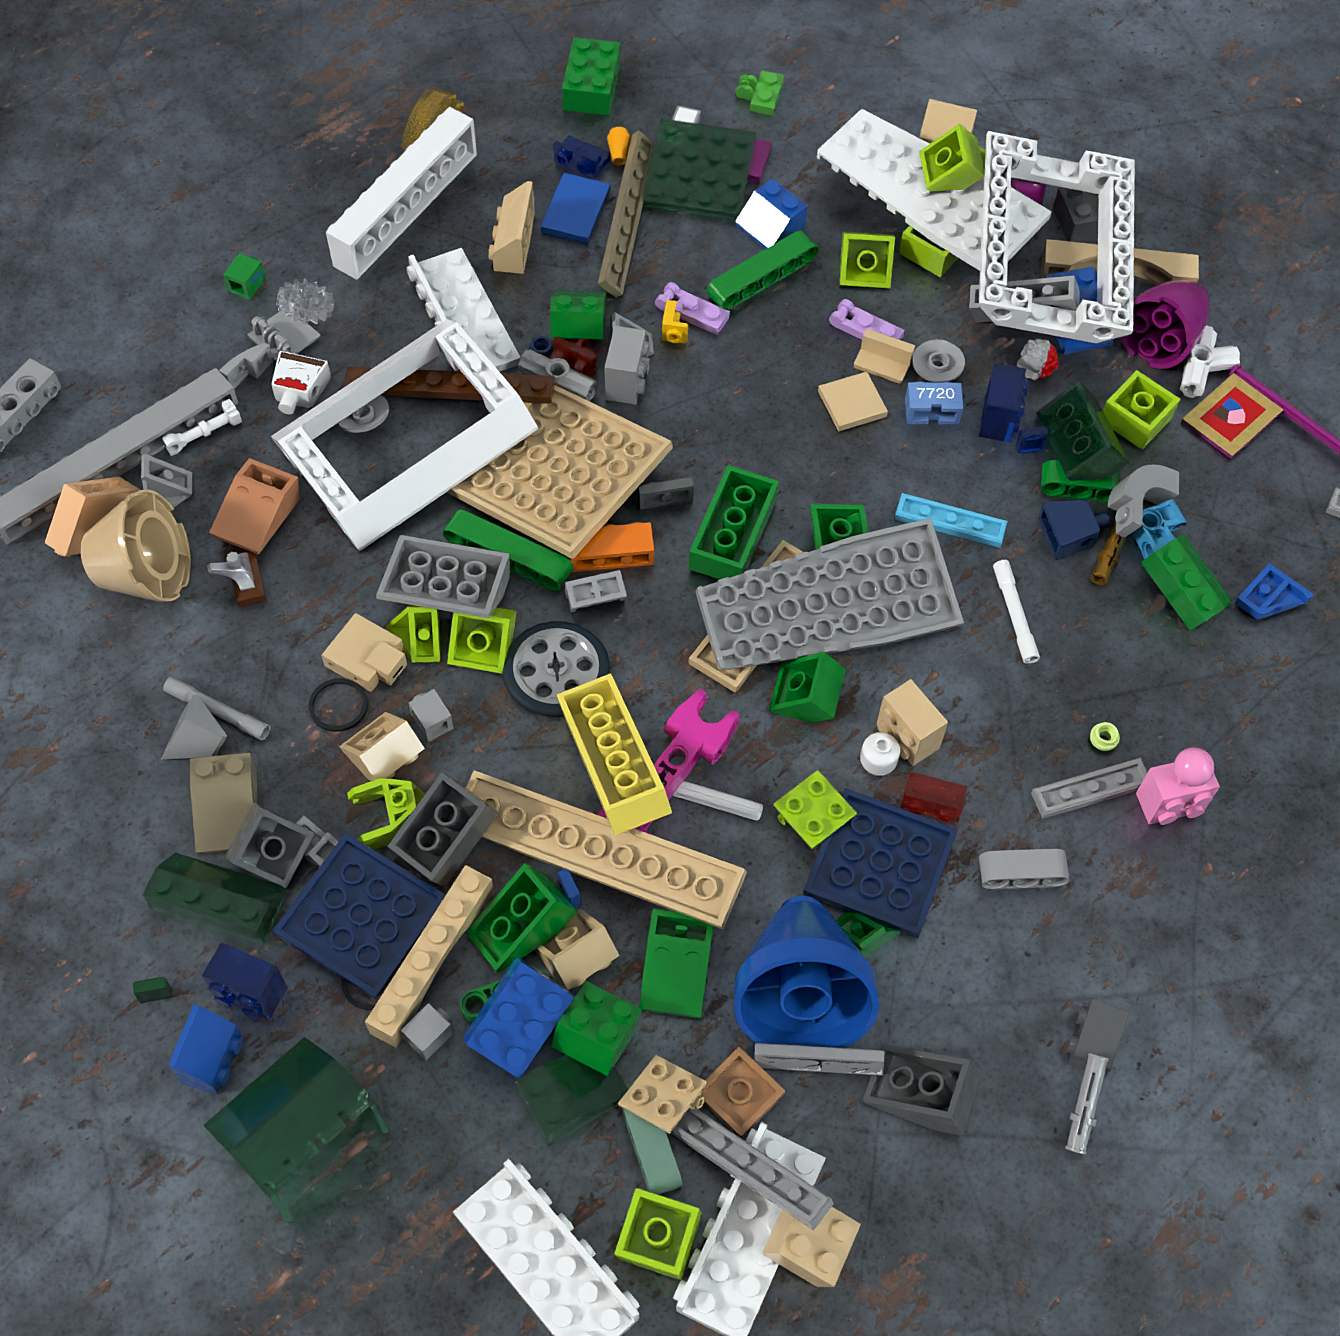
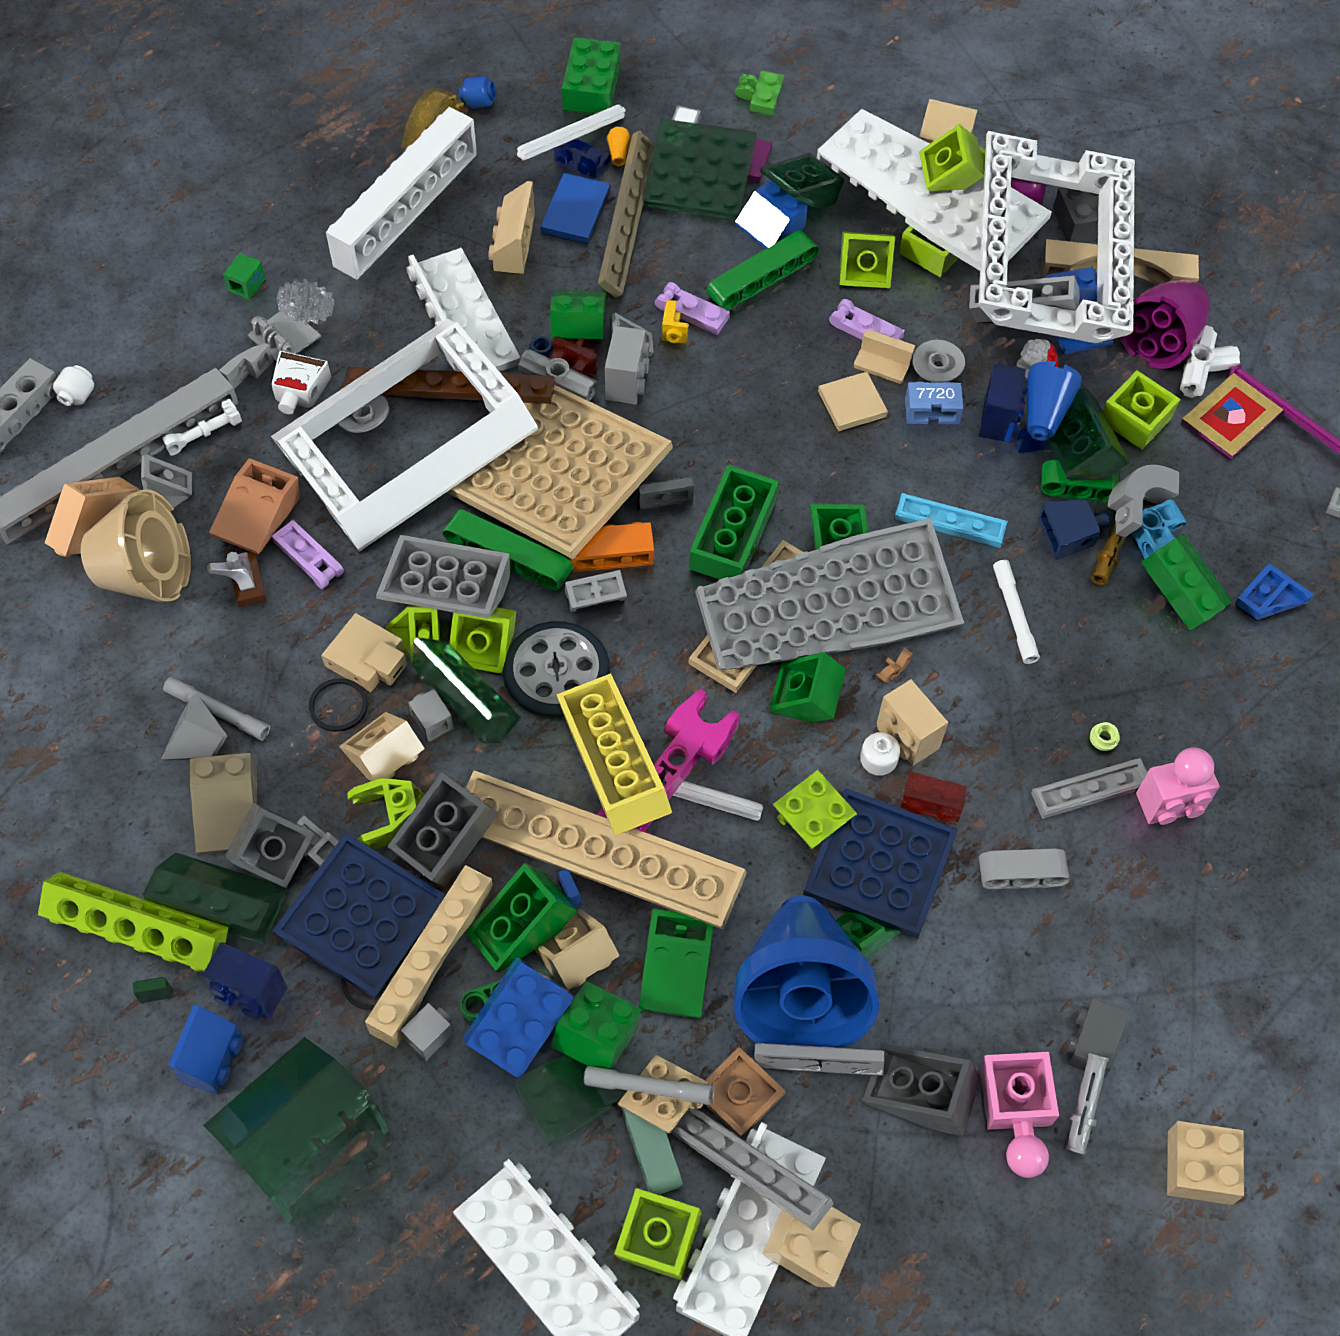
(64, 891): none -> lime brick
(73, 385): none -> white head
(307, 553): none -> lavender plate
(463, 690): none -> clear green slope
(477, 92): none -> blue head
(570, 132): none -> white axle
(684, 1090): none -> light grey piece
(806, 180): none -> clear green slope
(895, 668): none -> medium nougat piece
(1007, 1109): none -> bright pink brick
(1049, 397): none -> blue cone
(1205, 1163): none -> tan brick

